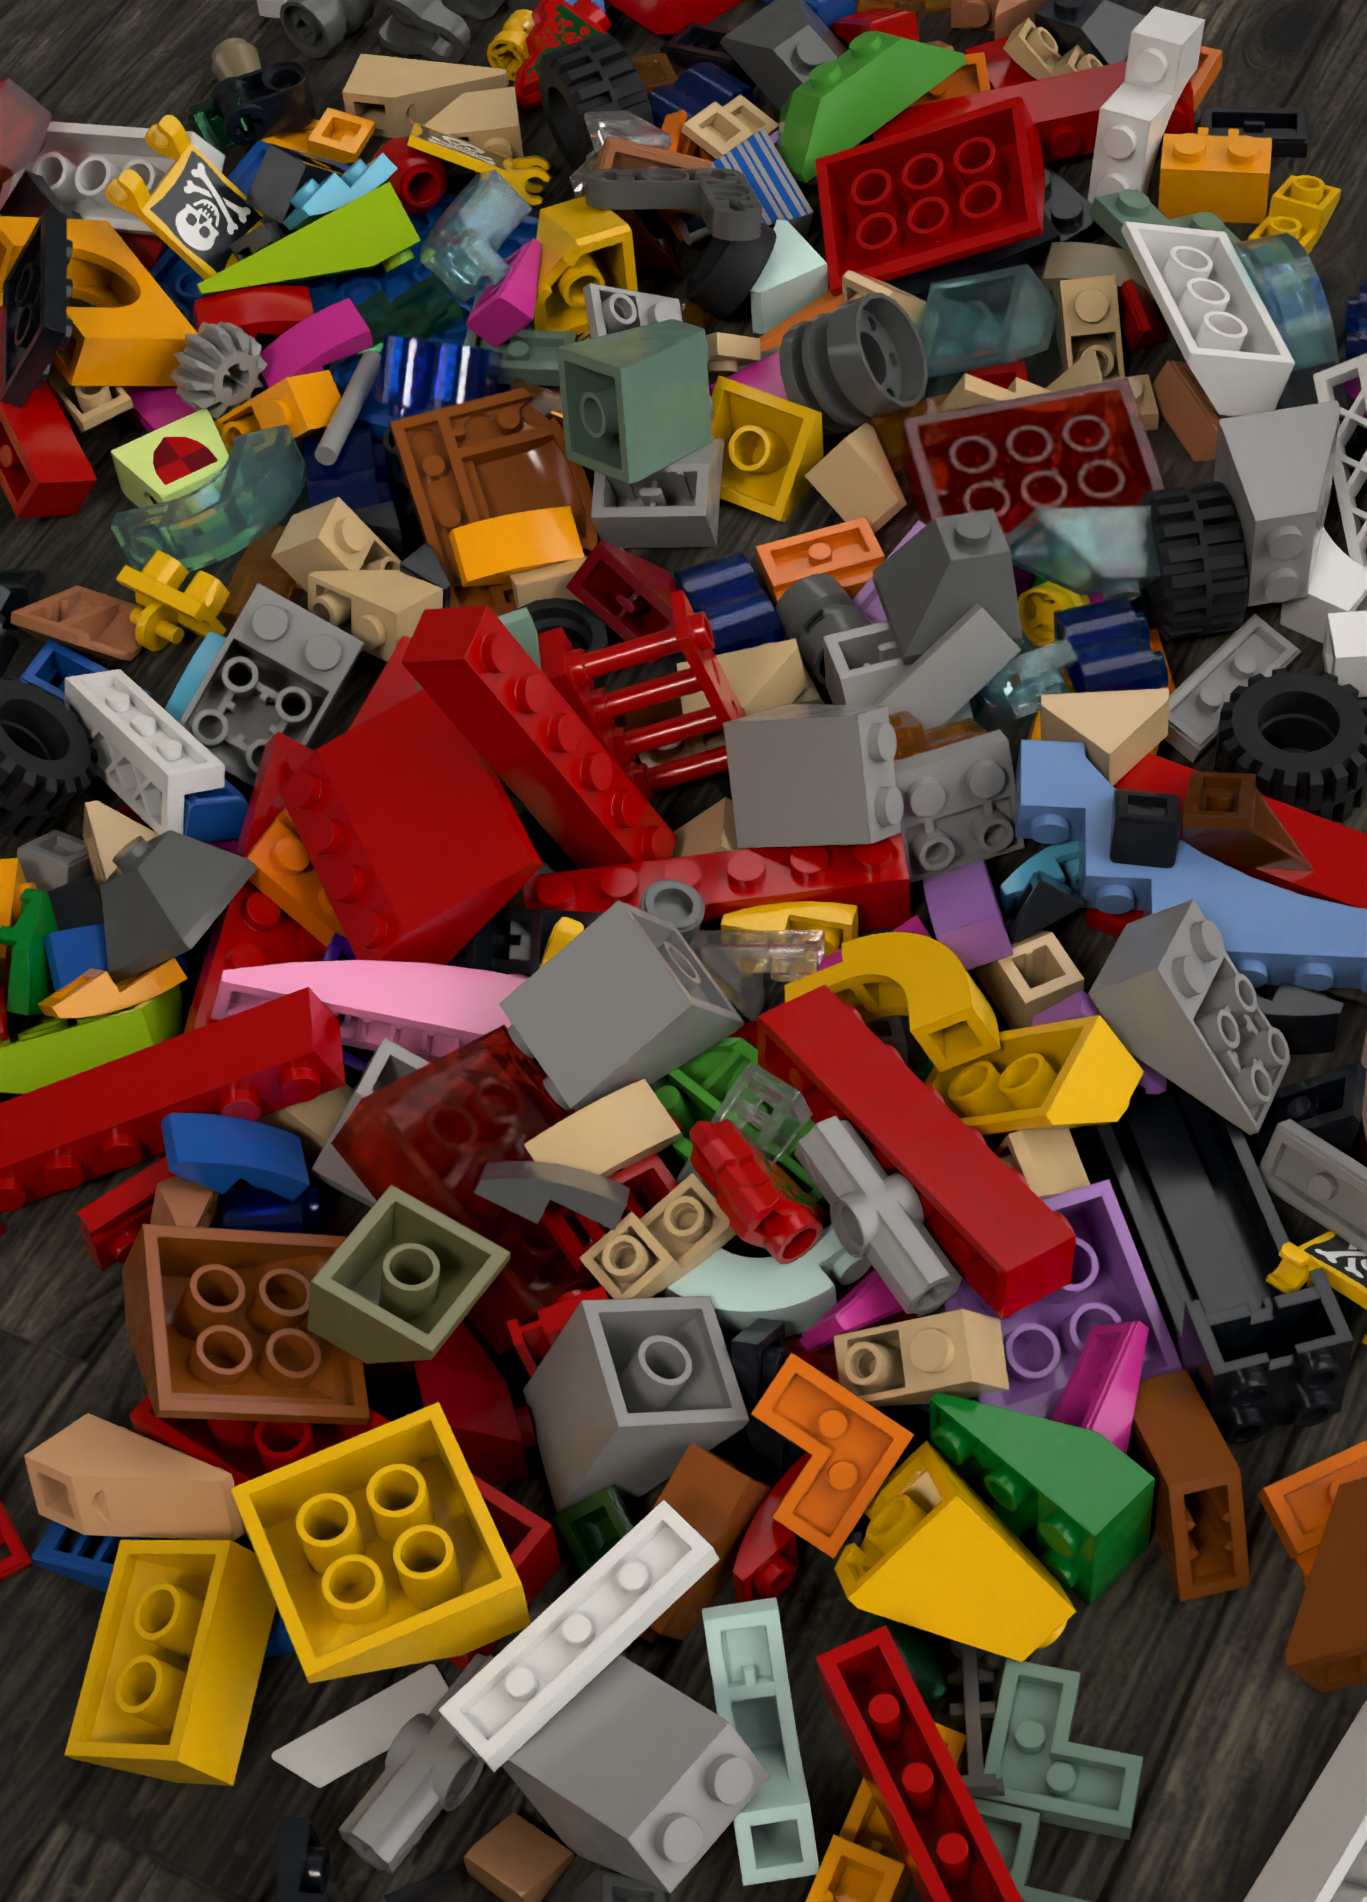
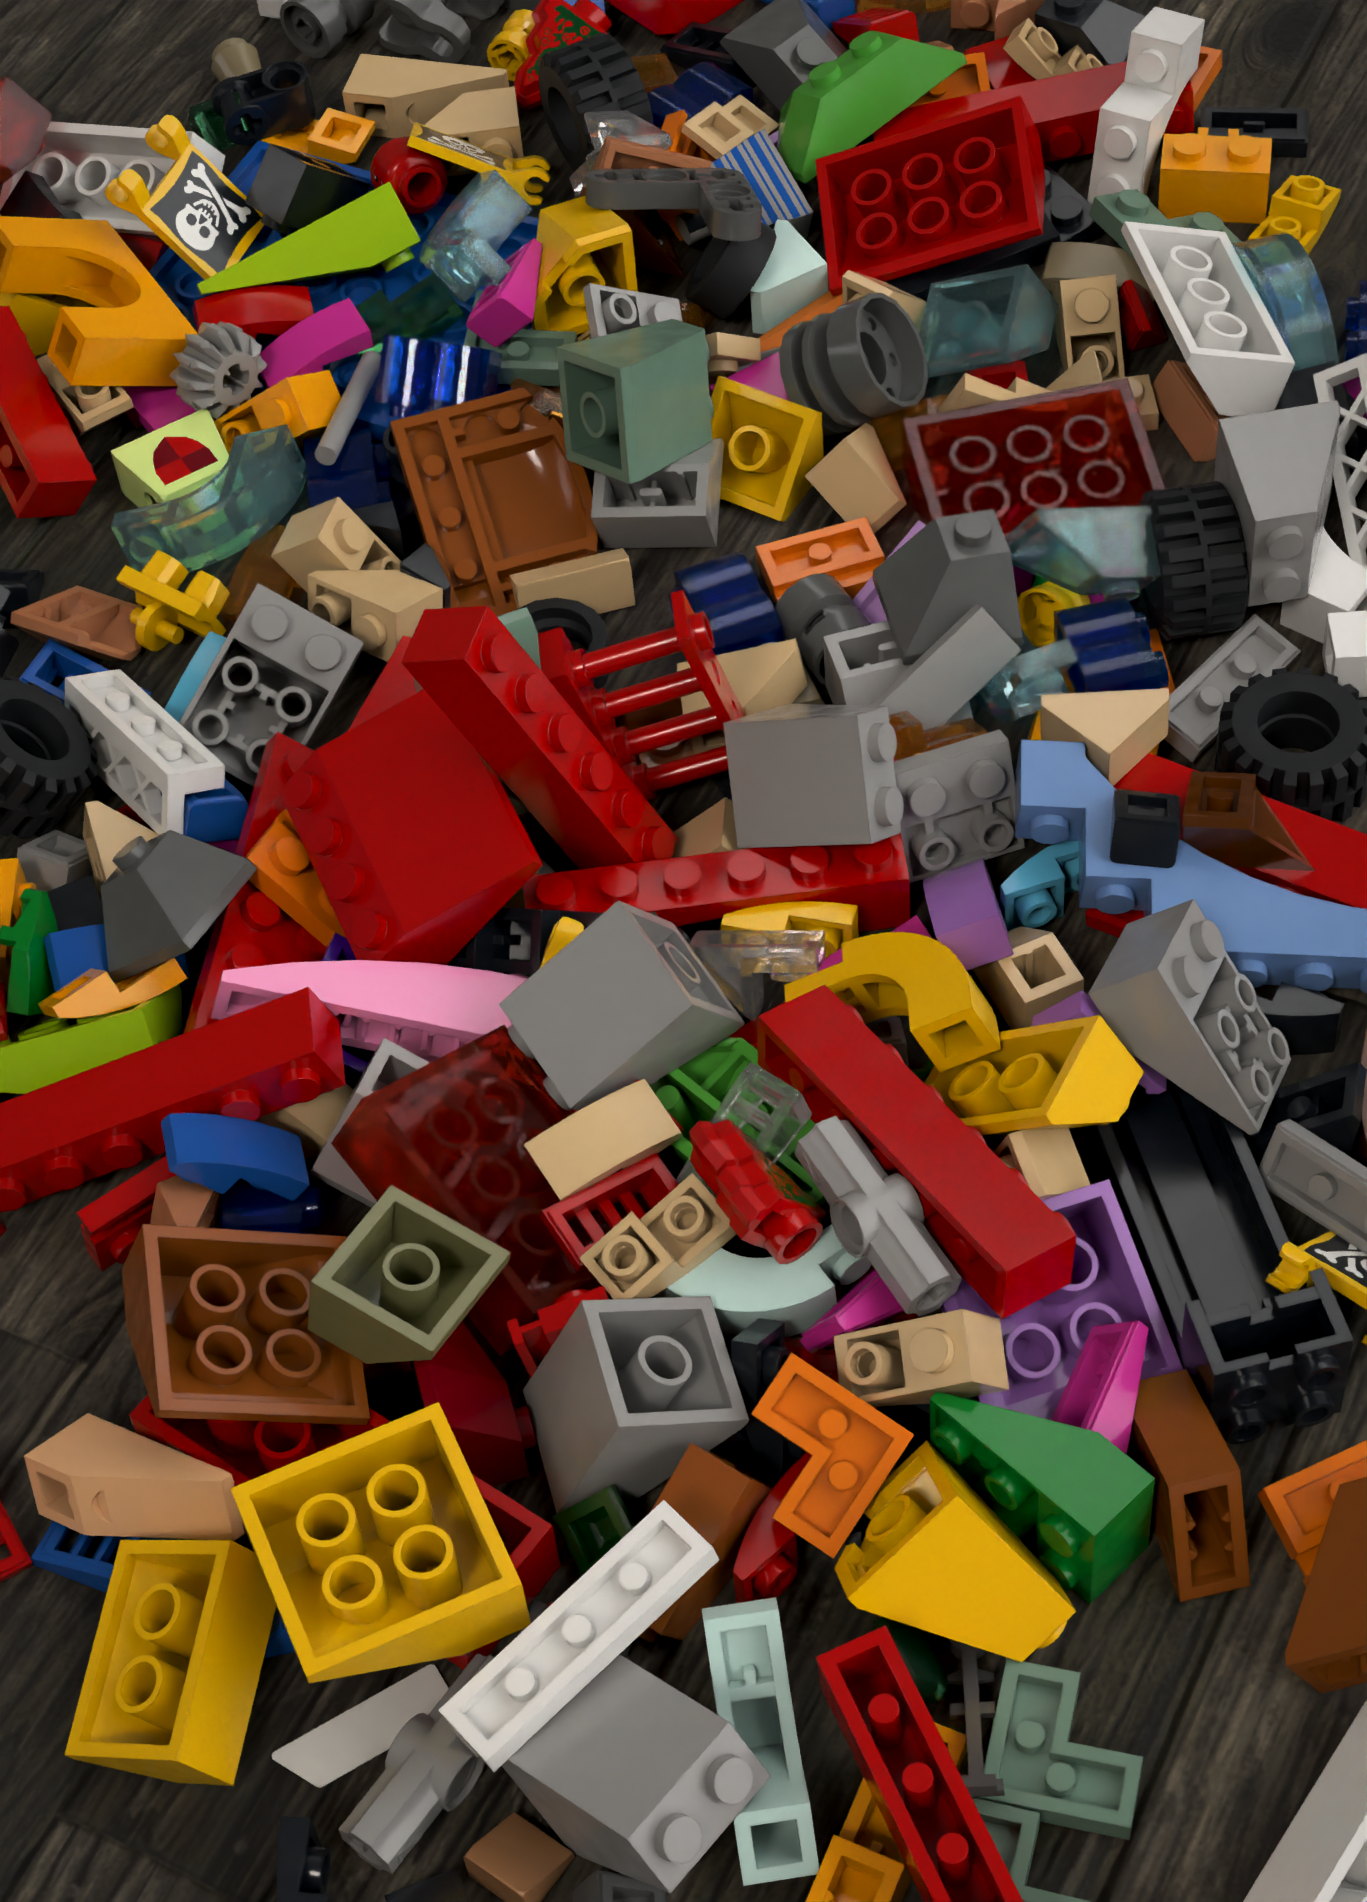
(36, 308): black plate -> none
(256, 240): dark grey tile -> none
(318, 200): medium azure slope -> none
(514, 544): light orange slope -> none
(530, 1185): dark grey slope -> none
(625, 592): dark red slope -> none
(675, 903): dark grey tile -> none
(1040, 905): black slope -> none

